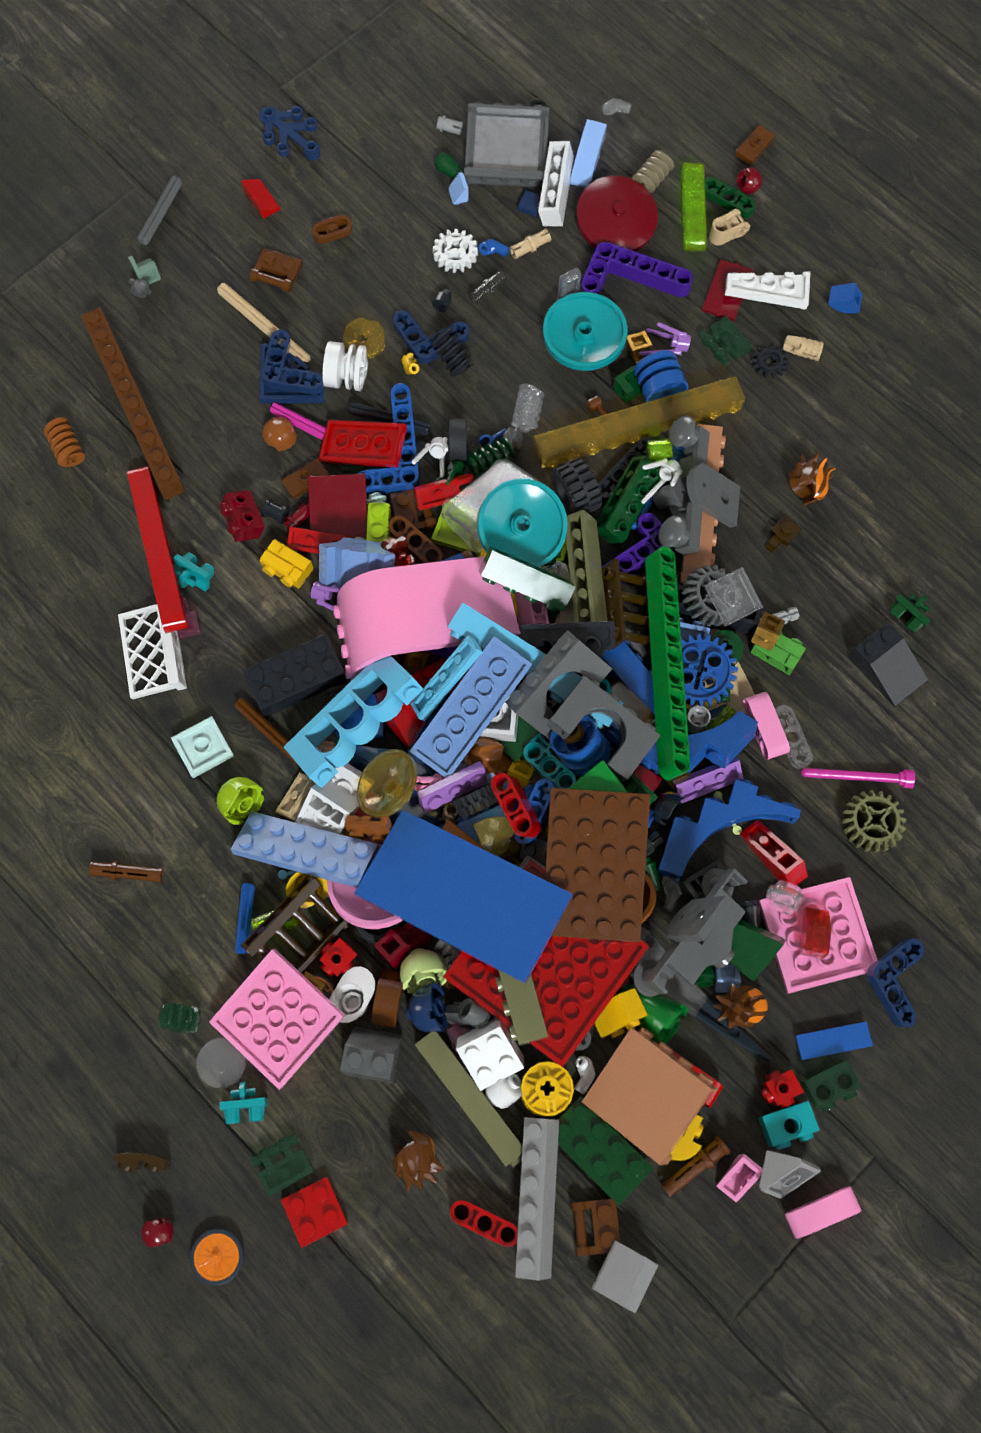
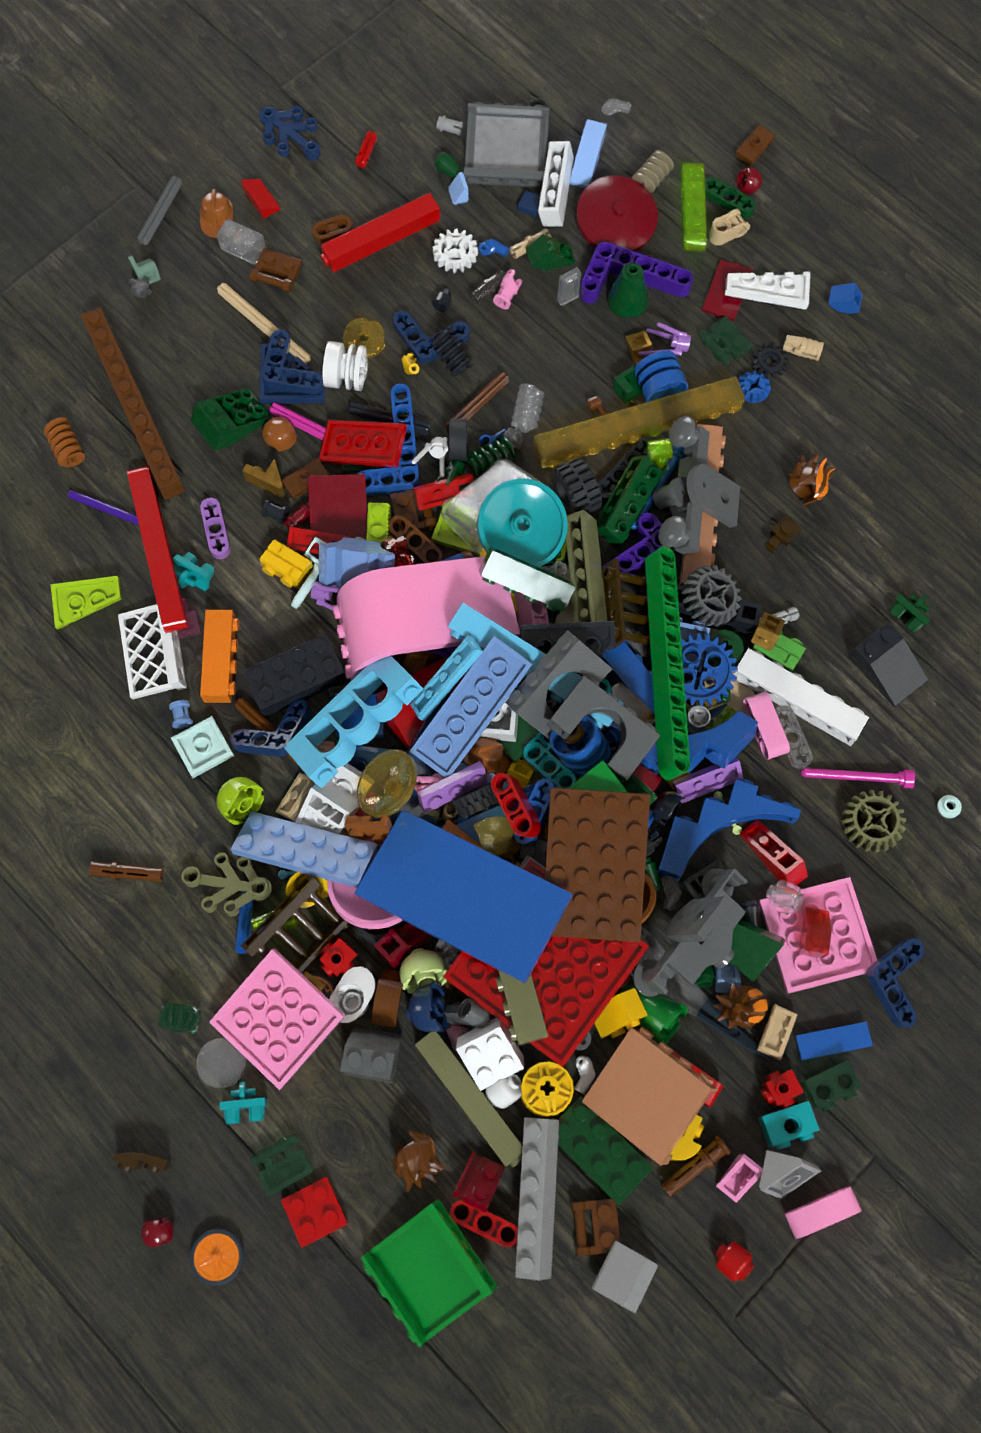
(83, 598): none -> lime wing
(103, 506): none -> dark purple bar
(181, 714): none -> medium blue bush
(208, 522): none -> medium lavender beam
(214, 212): none -> dark orange piece
(218, 656): none -> orange brick
(229, 417): none -> dark green slope
(229, 885): none -> olive plant
(241, 241): none -> clear brick
(242, 515): dark red brick -> none
(246, 740): none -> dark blue beam
(268, 481): none -> pearl gold slope
(314, 575): none -> light aqua piece
(366, 149): none -> red axle
(376, 498): light aqua plate -> none
(380, 233): none -> red brick
(428, 1273): none -> green panel
(479, 1182): none -> dark red plate
(481, 398): none -> reddish brown axle
(507, 289): none -> bright pink piece
(549, 253): none -> dark green slope
(585, 331): teal dish -> none
(629, 292): none -> dark green cone
(669, 471): white plant -> none
(733, 596): clear tile -> none
(734, 1261): none -> red head
(757, 394): none -> blue gear
(777, 1032): none -> tan plate
(805, 699): none -> white brick
(944, 811): none -> light aqua plate

